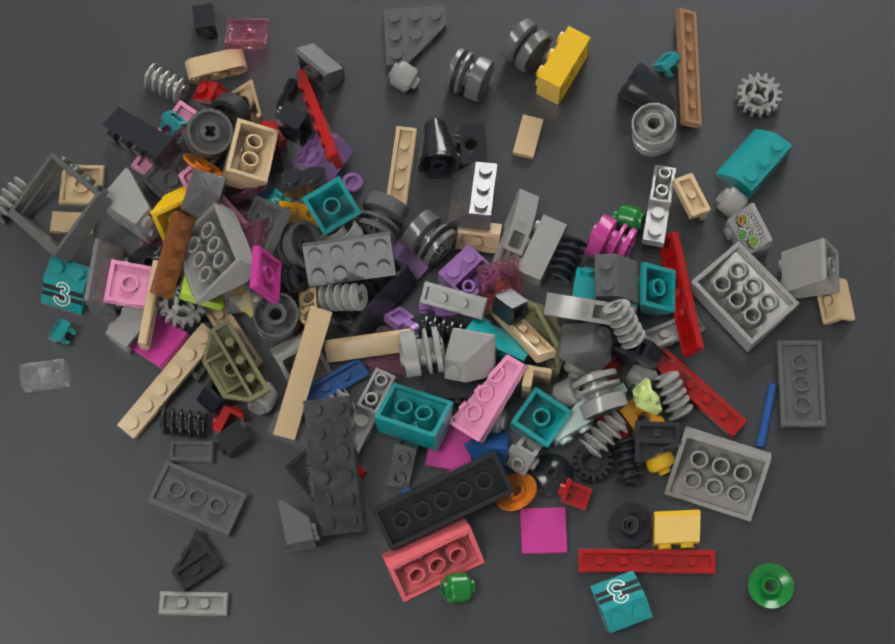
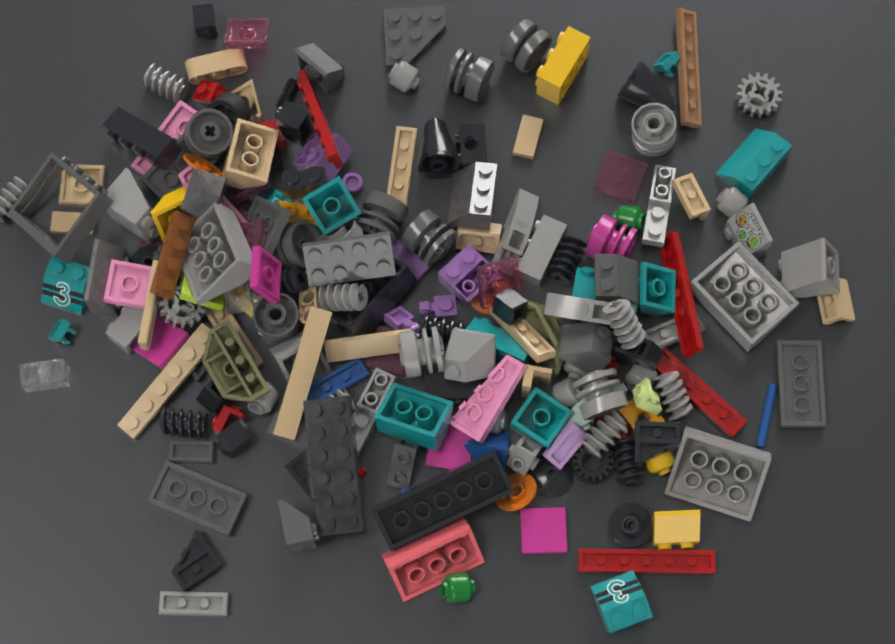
(174, 120): teal tile -> none
(454, 300): light grey tile -> none
(564, 445): none -> lavender tile
(574, 494): red bracket -> none
(620, 176): none -> clear pink tile
(778, 577): green dish -> none

